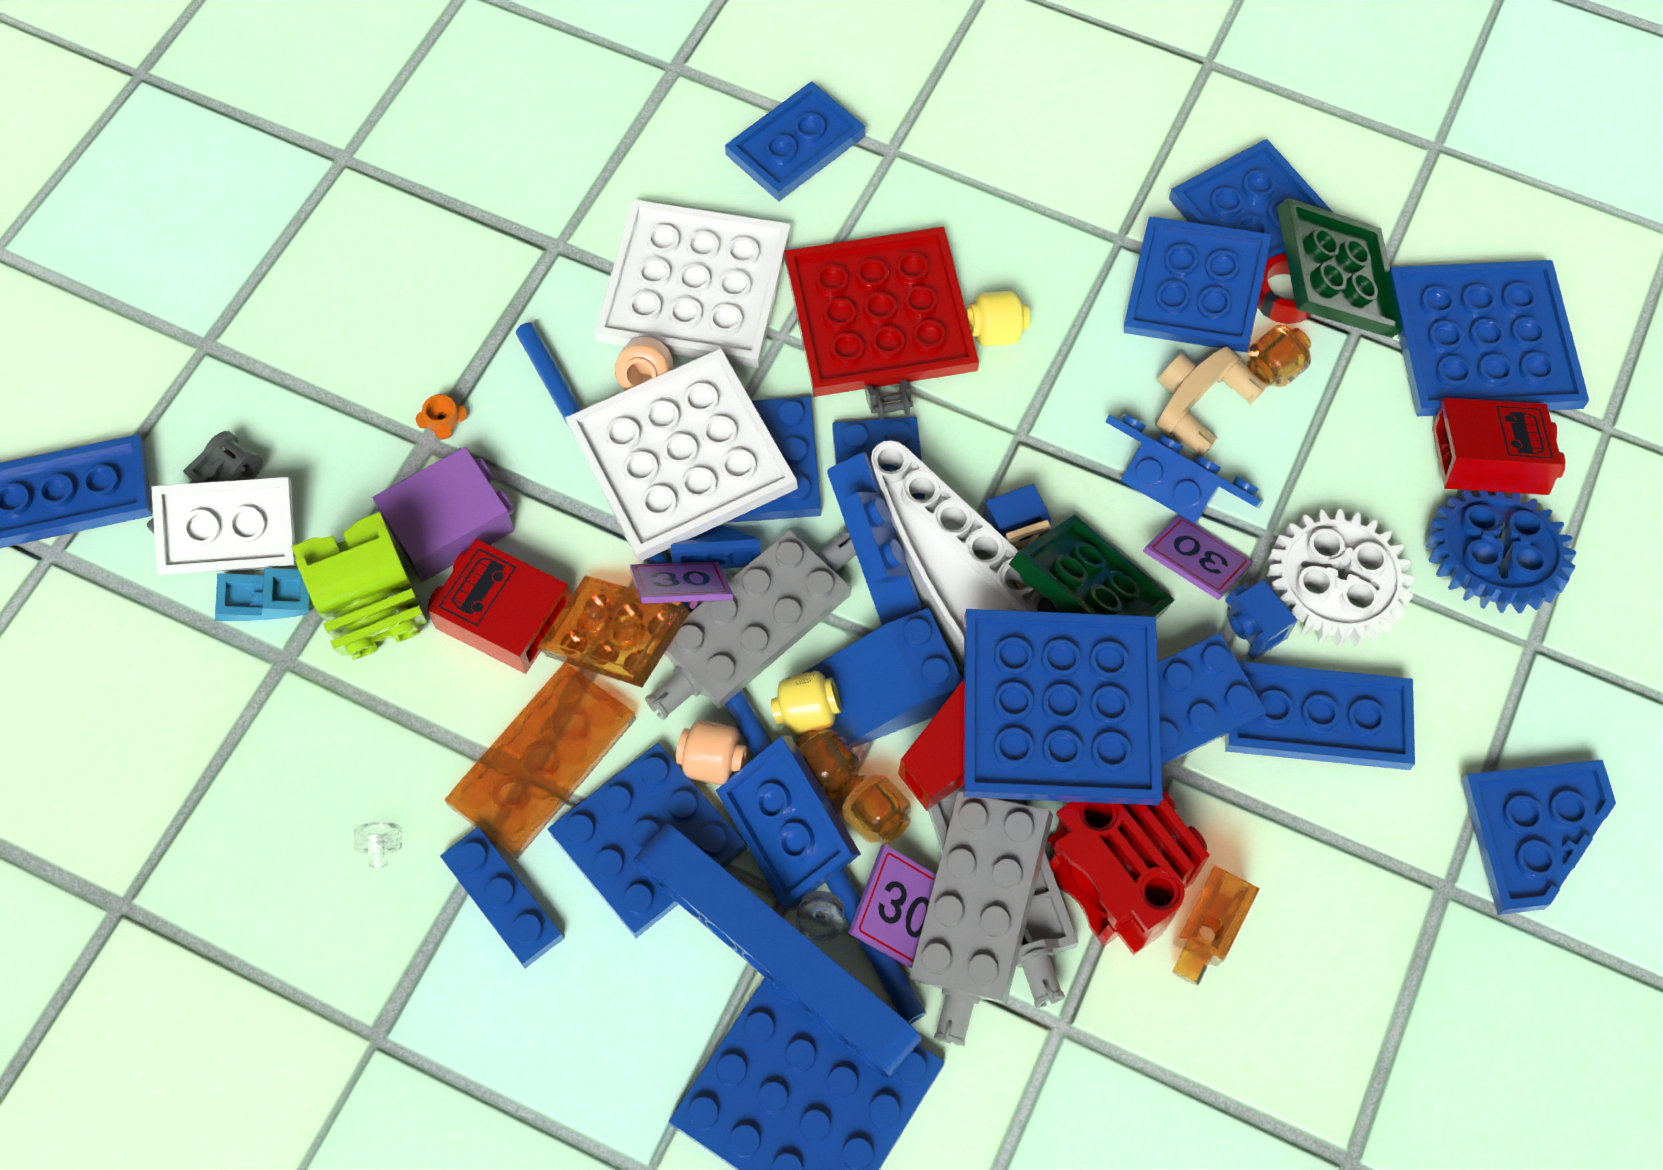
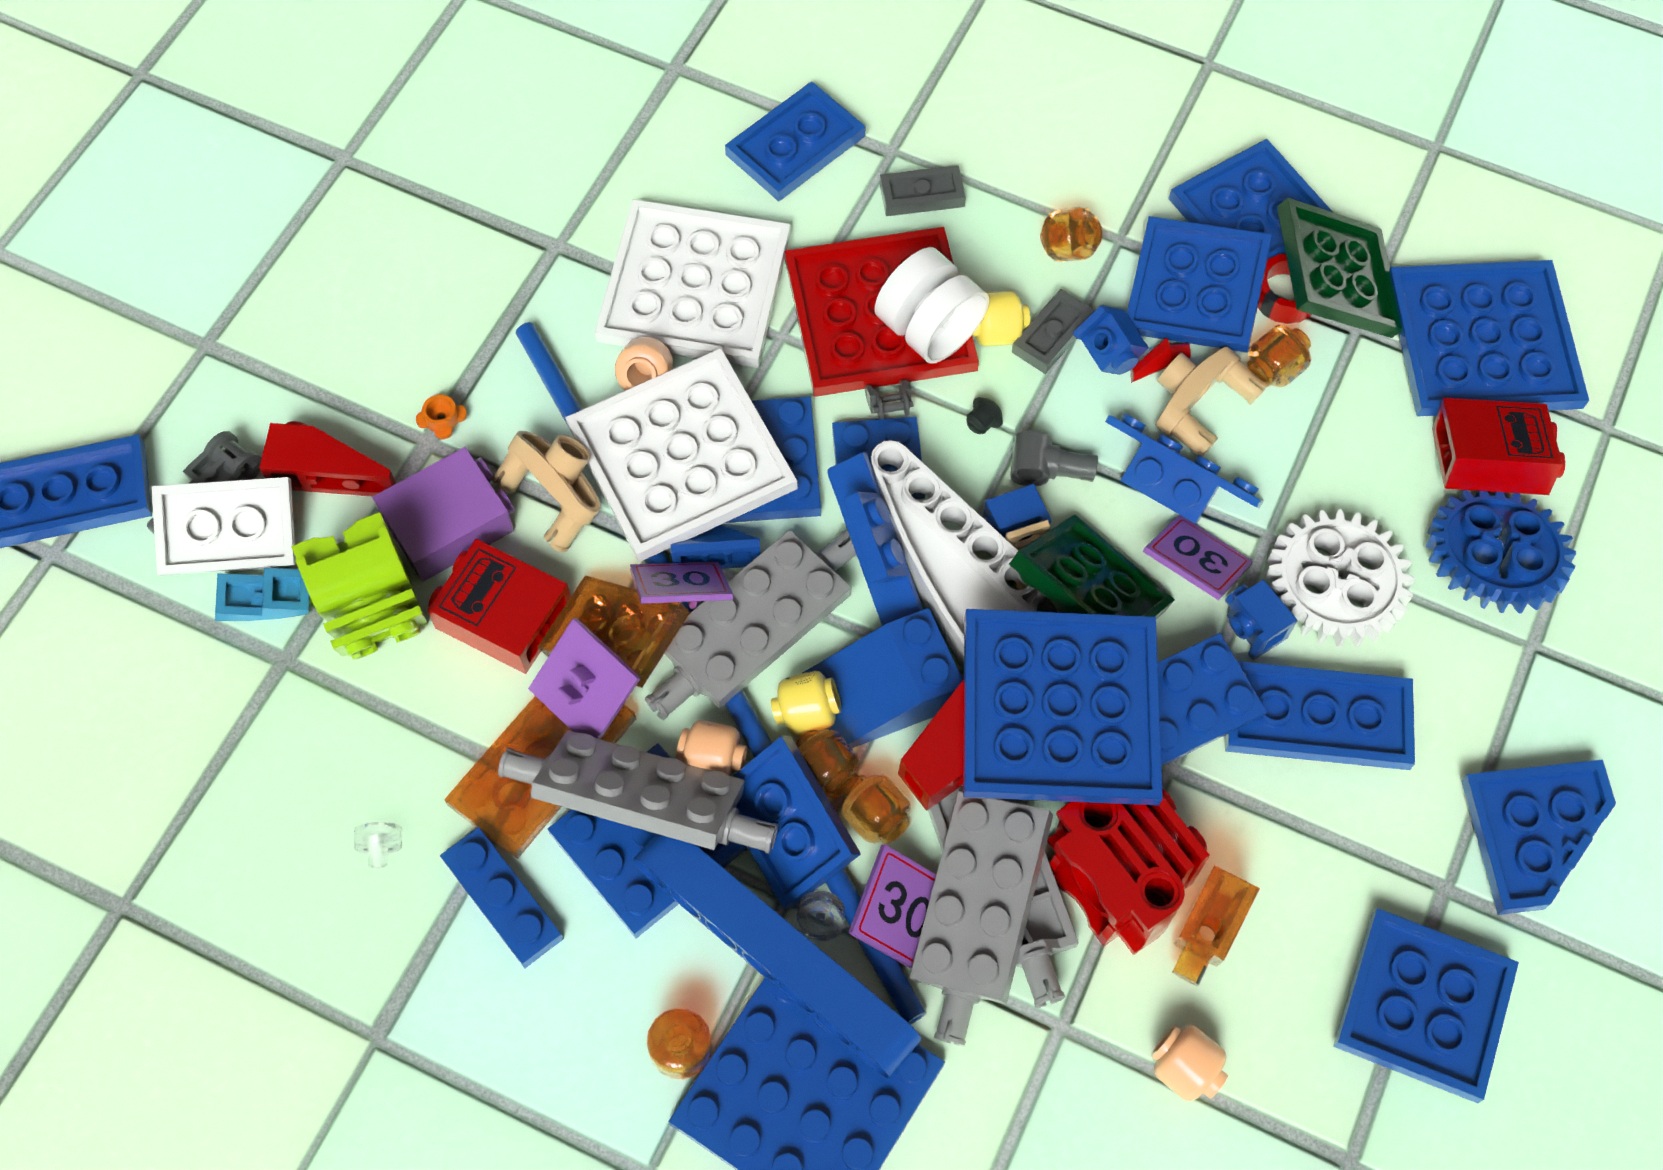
(320, 462): none -> red slope
(560, 472): none -> tan connector
(584, 681): none -> medium lavender piece
(640, 791): none -> light grey plate
(679, 1043): none -> clear orange head
(922, 190): none -> dark grey plate
(931, 305): none -> white wheel
(984, 416): none -> black piece
(1038, 460): none -> dark grey pin
(1051, 331): none -> dark grey plate
(1071, 234): none -> clear orange head
(1111, 340): none -> blue brick
(1158, 359): none -> red bar
(1190, 1063): none -> light nougat head
(1427, 1005): none -> blue plate

